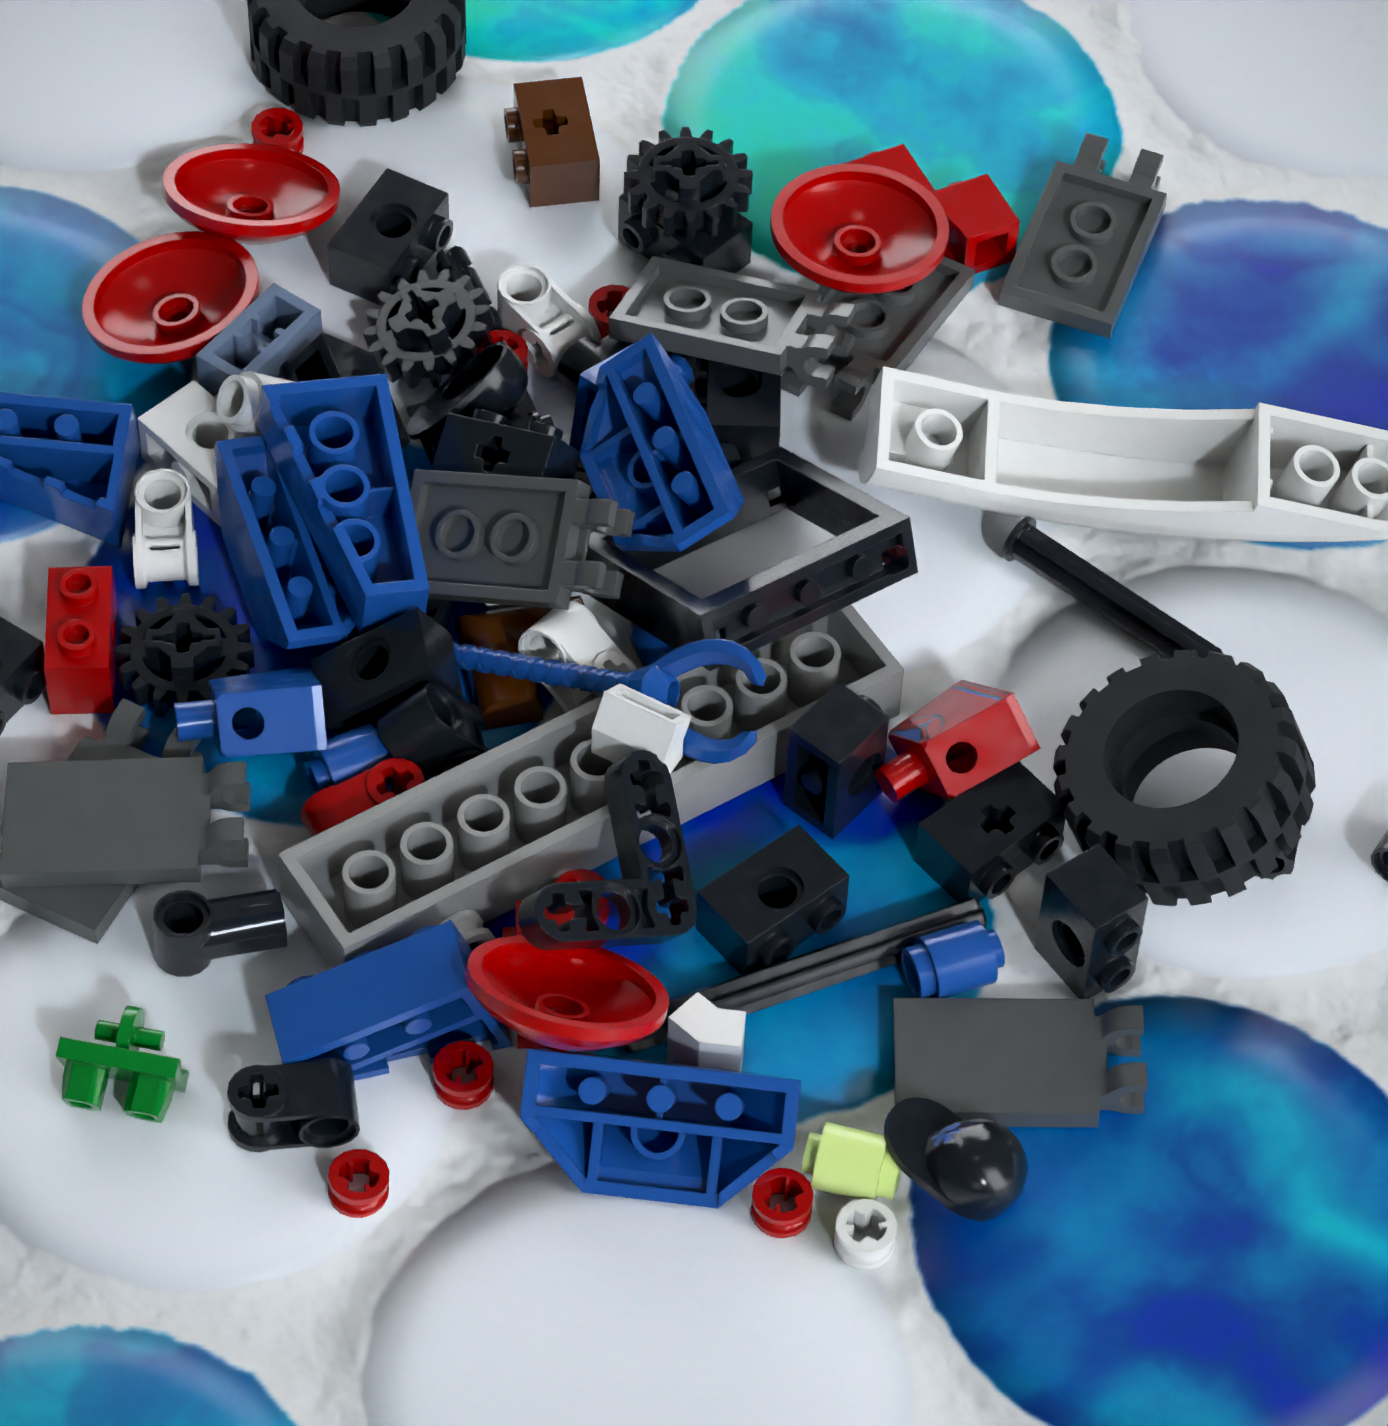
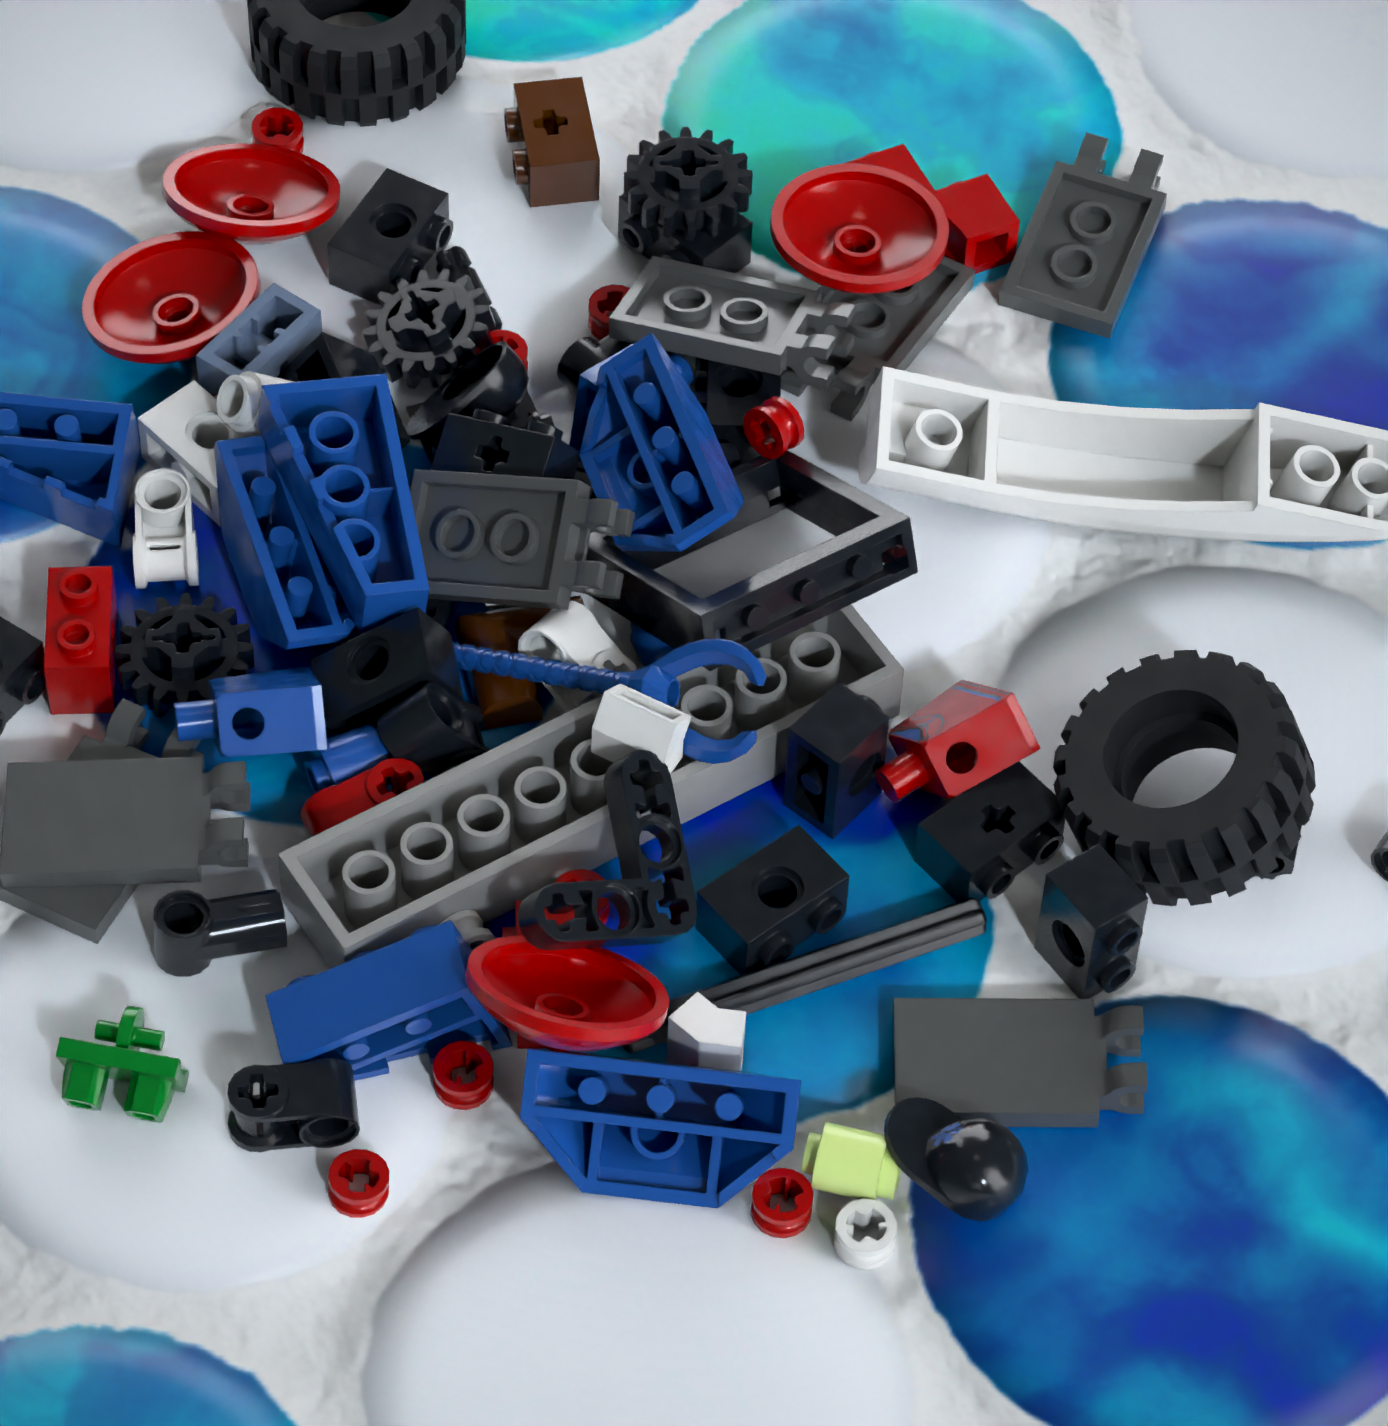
(541, 315): white piece -> none
(773, 427): none -> red bush
(953, 961): blue brick -> none
(1101, 592): black axle -> none

